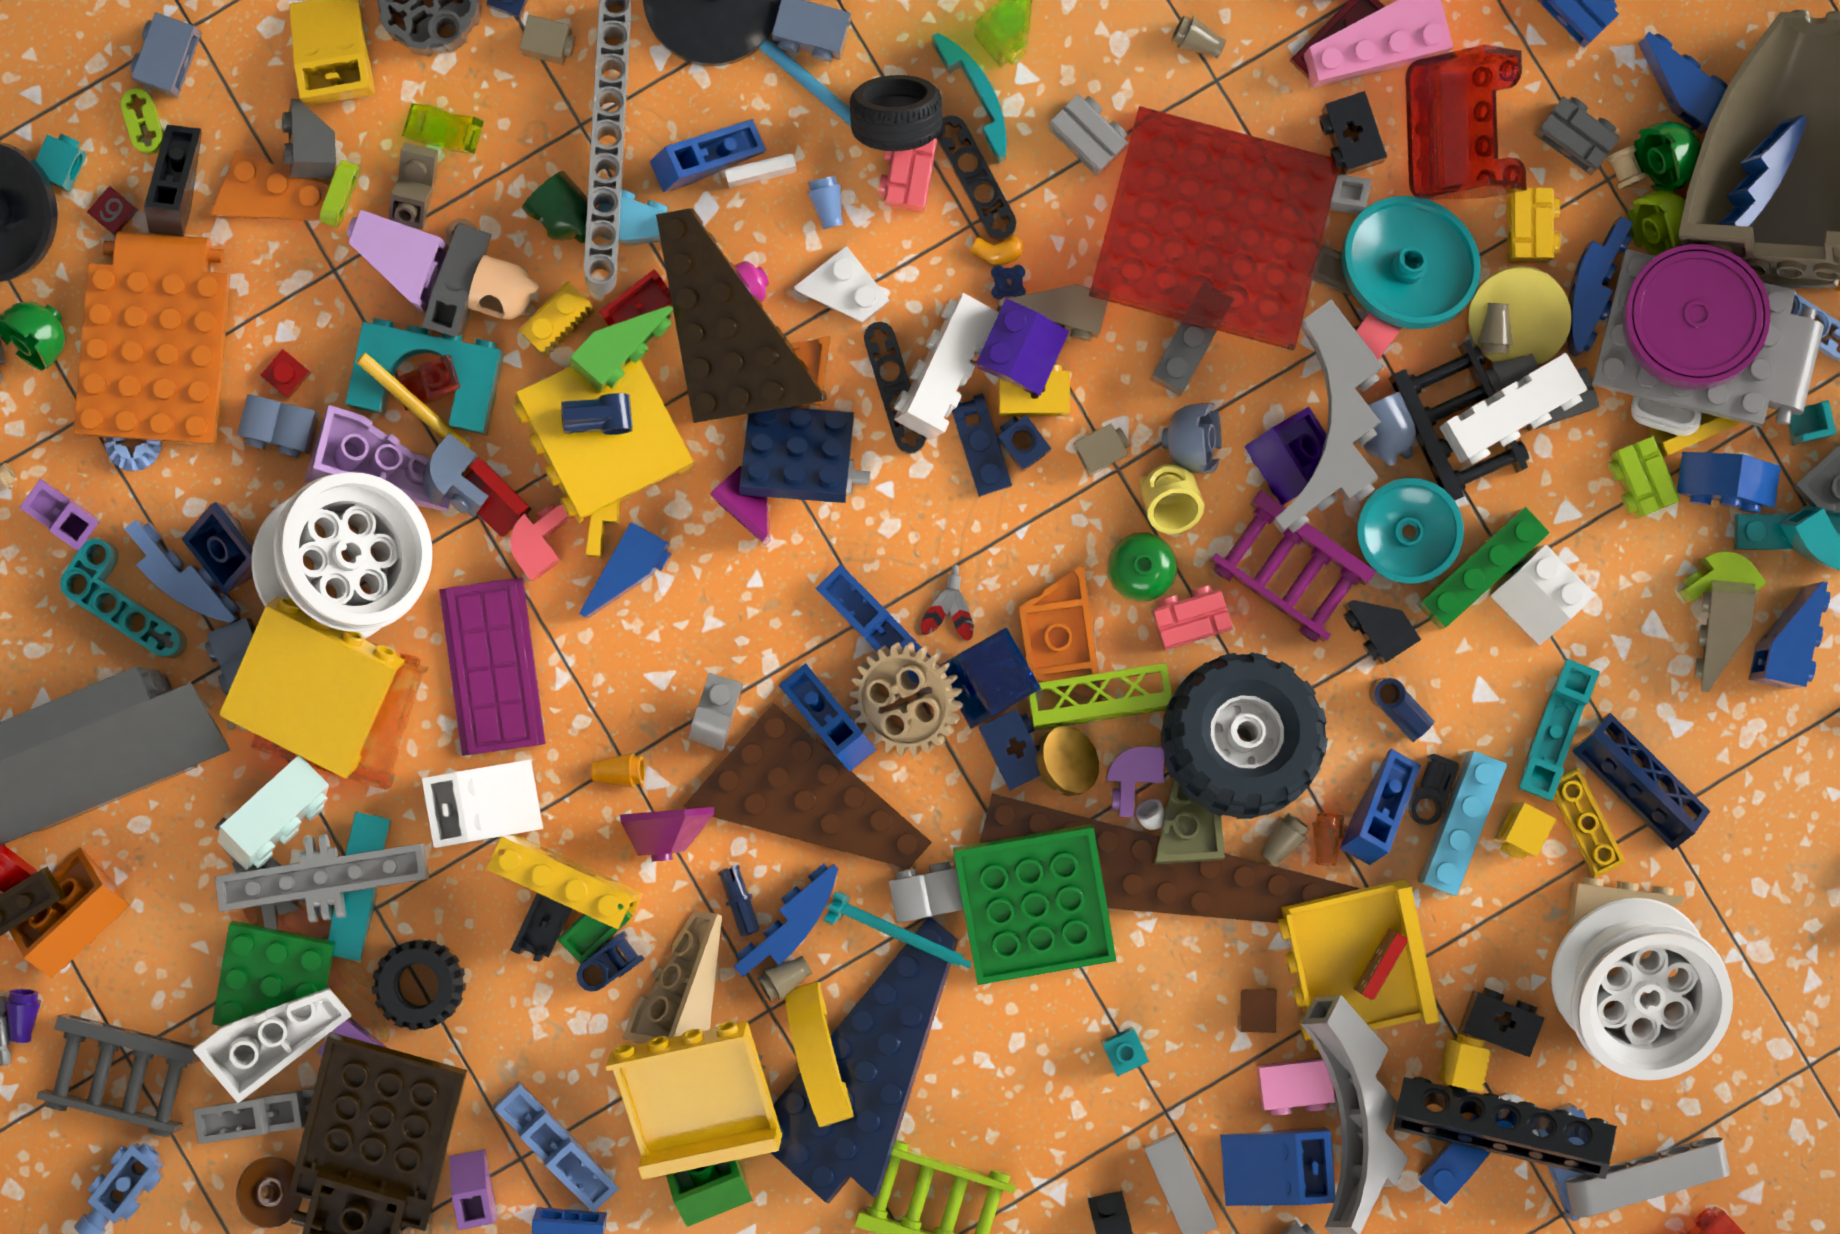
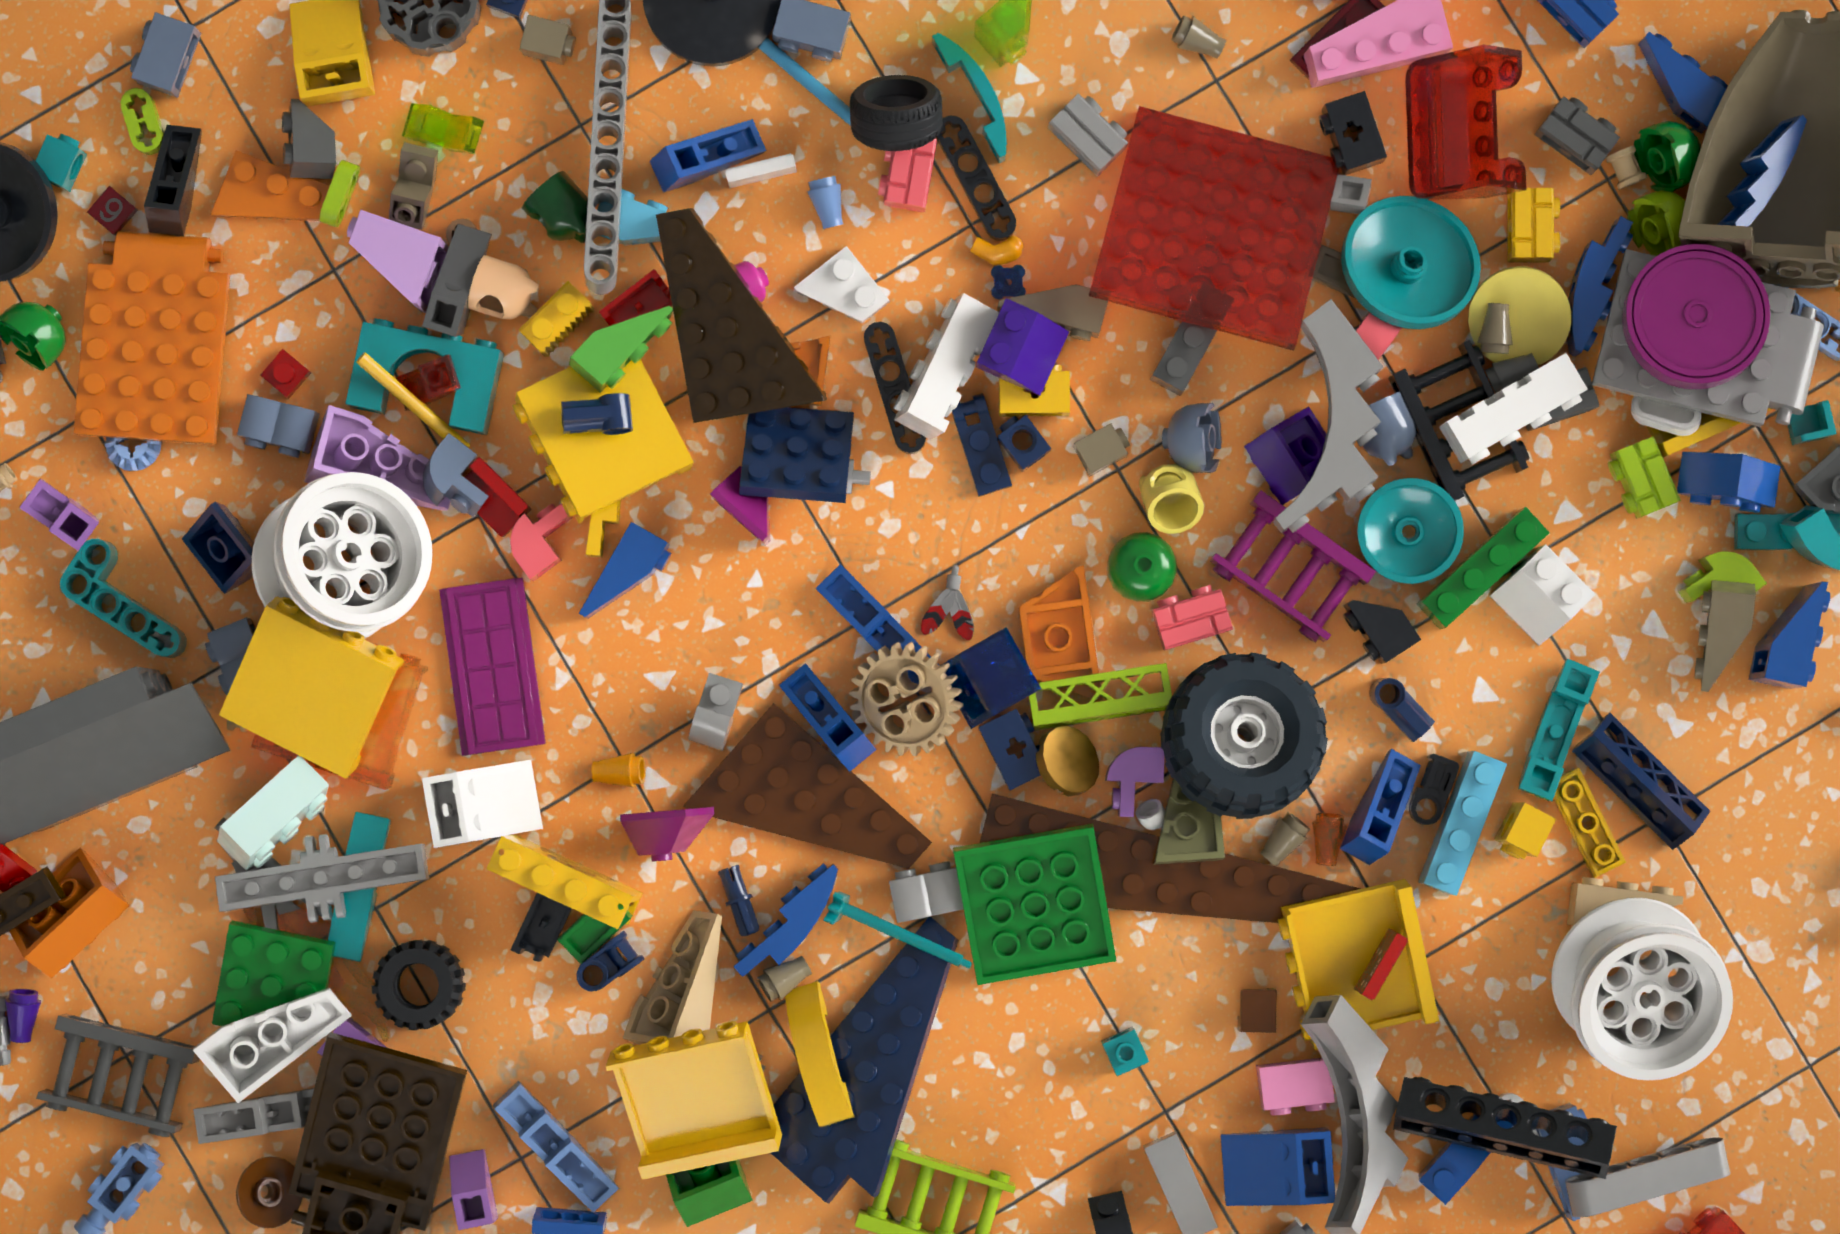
(189, 587): medium blue slope -> none
(1465, 1062): yellow brick -> none
(1522, 1029): black brick -> none

